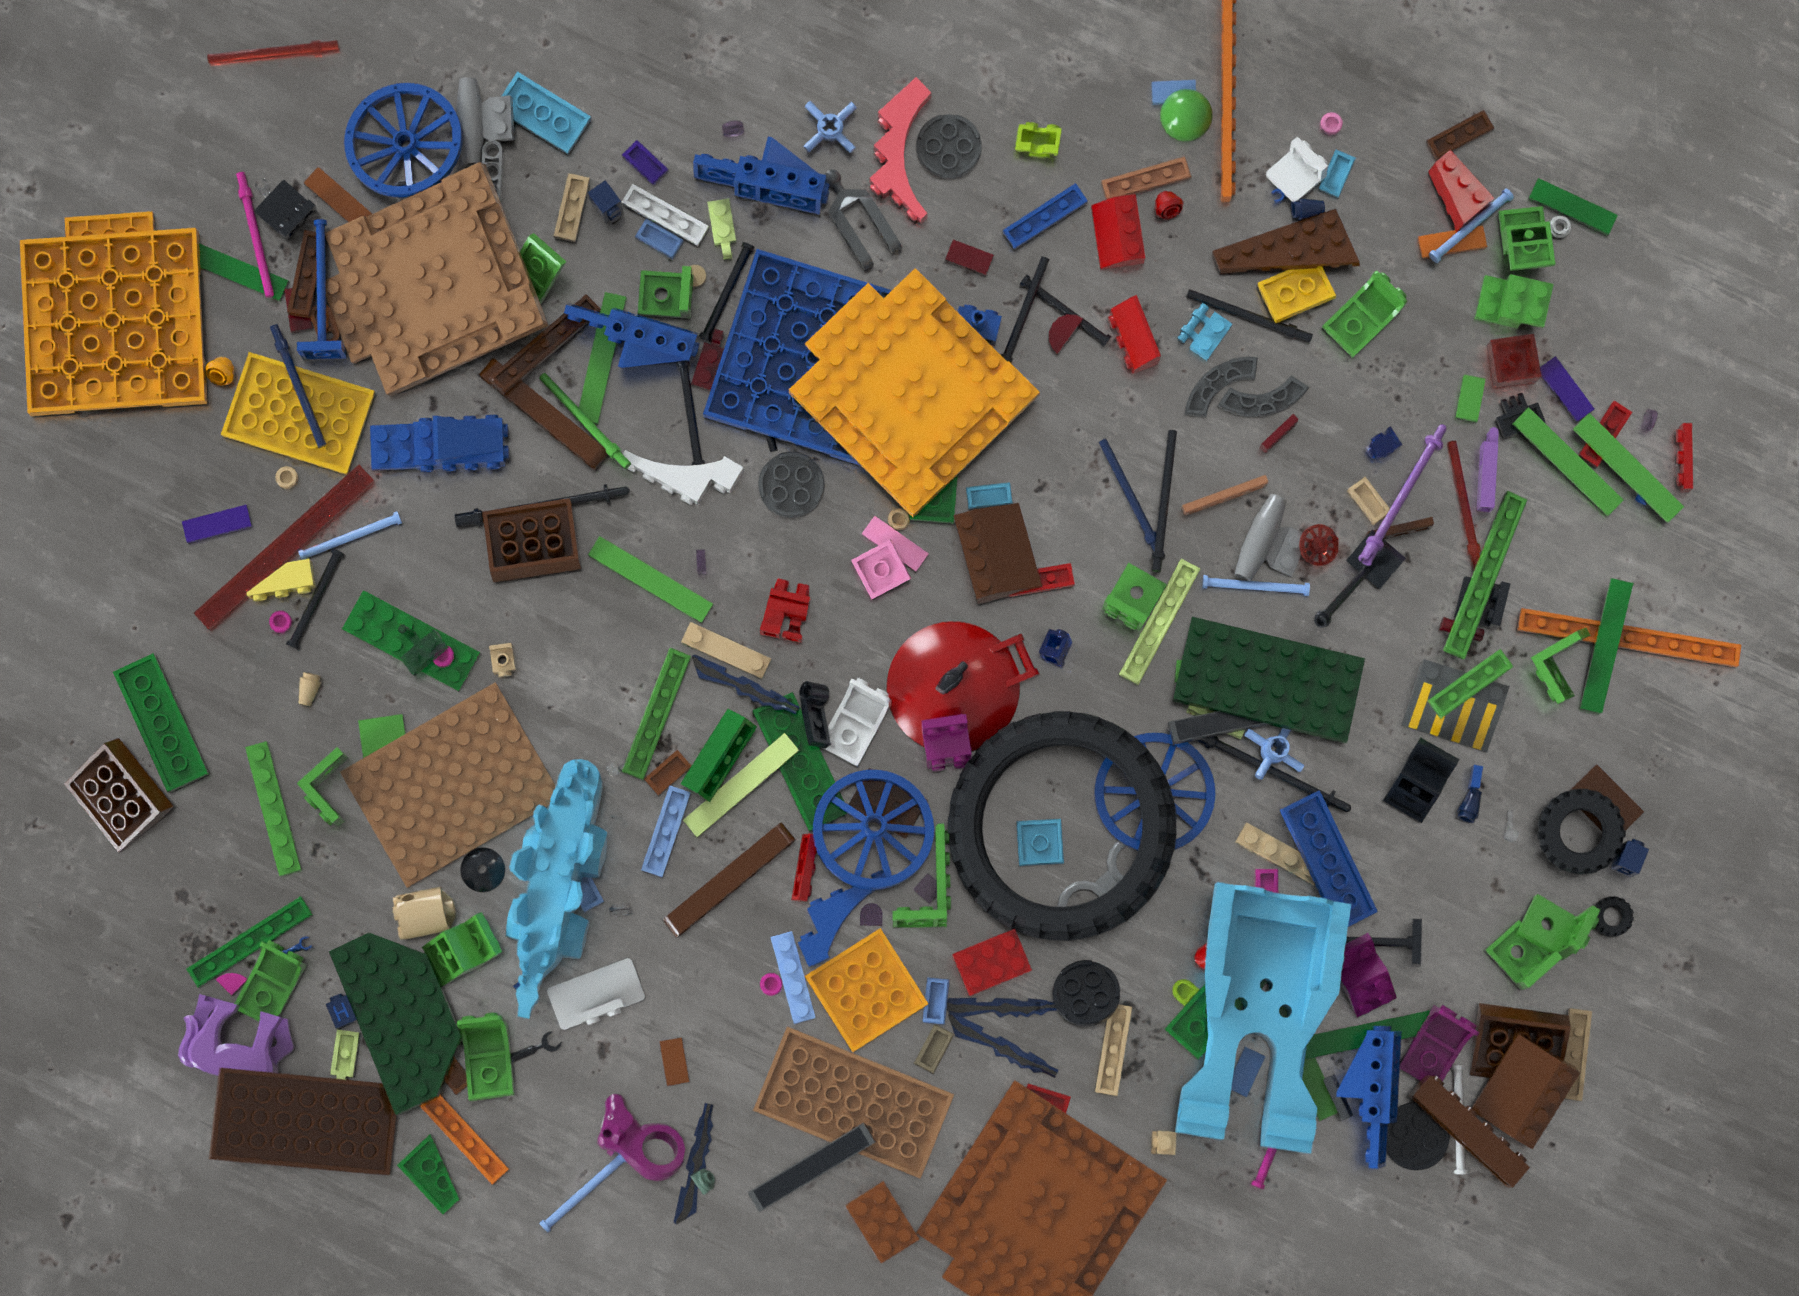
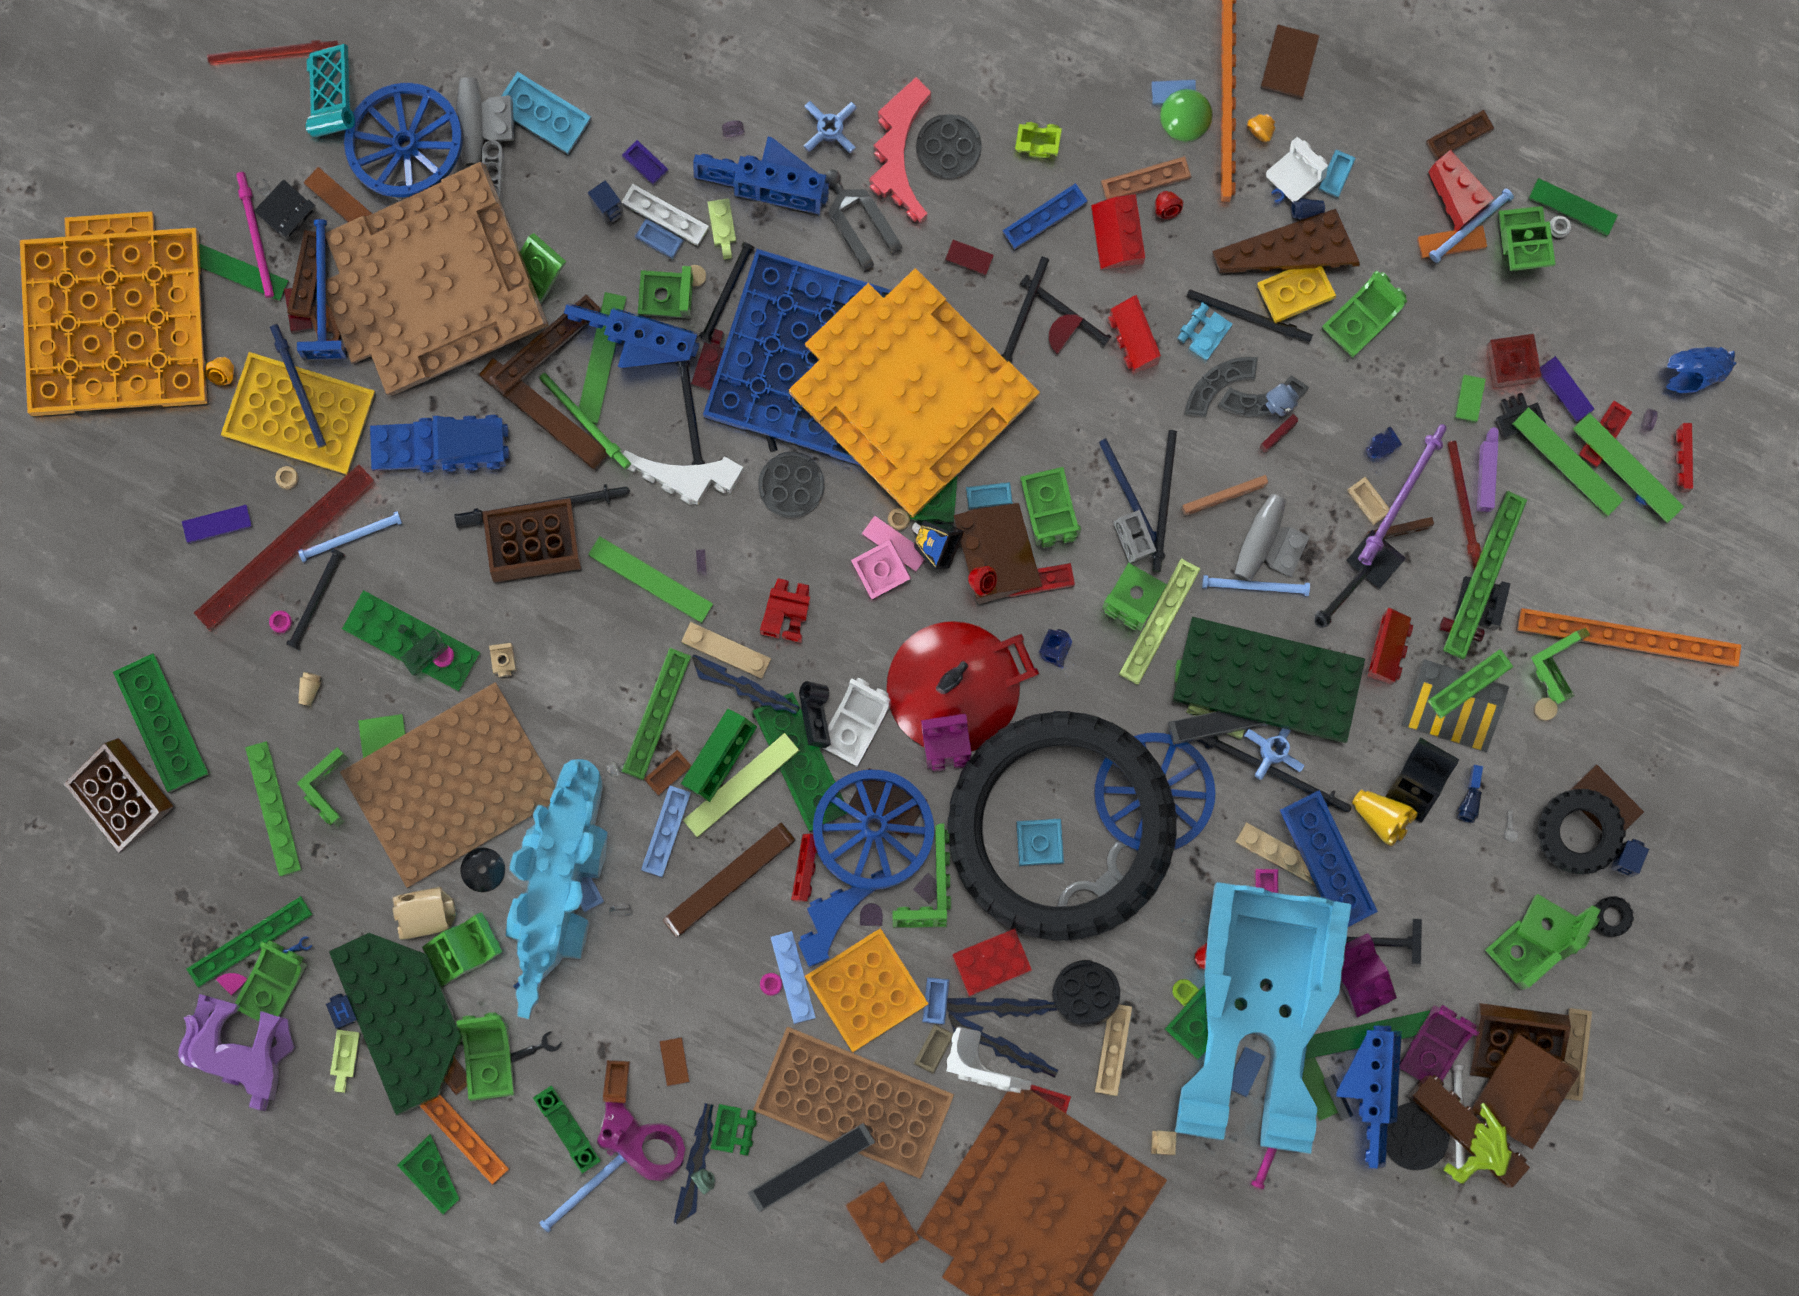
(288, 578): light yellow slope -> none
(302, 1122): reddish brown plate -> none
(338, 116): none -> teal piece
(567, 1129): none -> green slope
(571, 207): tan plate -> none
(596, 994): white bracket -> none
(616, 1081): none -> dark orange tile
(726, 1129): none -> green plate
(937, 541): none -> torso
(966, 1063): none -> white bracket
(982, 580): none -> red cone
(985, 323): blue brick -> none
(1050, 507): none -> bright green bracket
(1134, 536): none -> light grey brick
(1262, 127): none -> light orange cone
(1282, 399): none -> sand blue head
(1290, 61): none -> reddish brown tile
(1319, 545): clear red wheel -> none
(1331, 124): bright pink tile -> none
(1384, 815): none -> yellow cone
(1390, 647): none -> red slope
(1489, 1149): none -> lime animal
(1514, 301): bright green bracket -> none
(1545, 709): none -> tan tile
(1606, 645): green tile -> none
(1700, 368): none -> blue head

